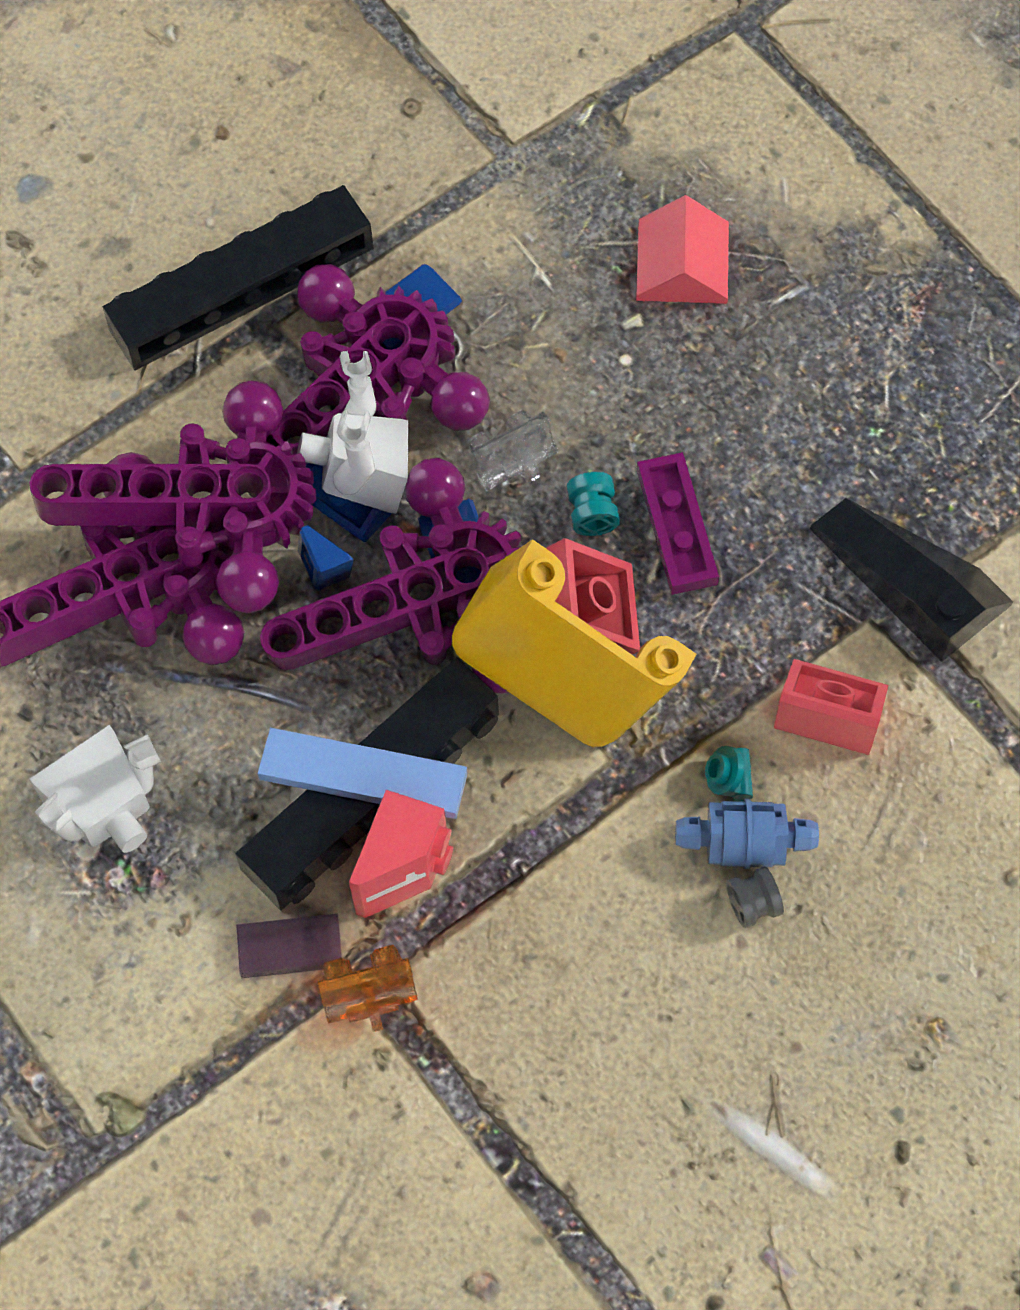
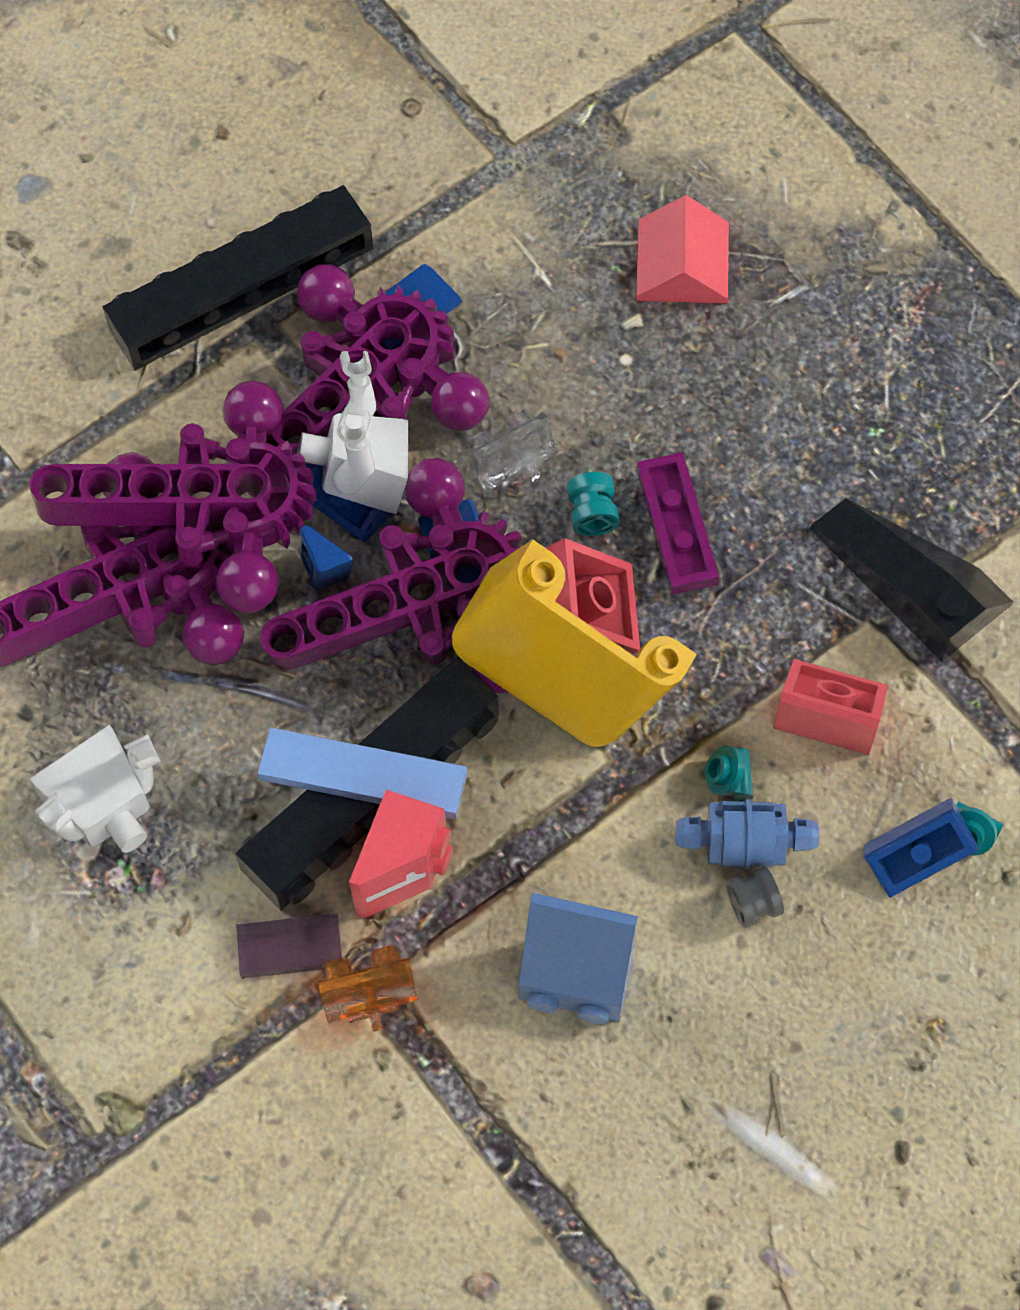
(577, 958): none -> medium blue slope
(920, 847): none -> blue slope
(982, 827): none -> teal plate

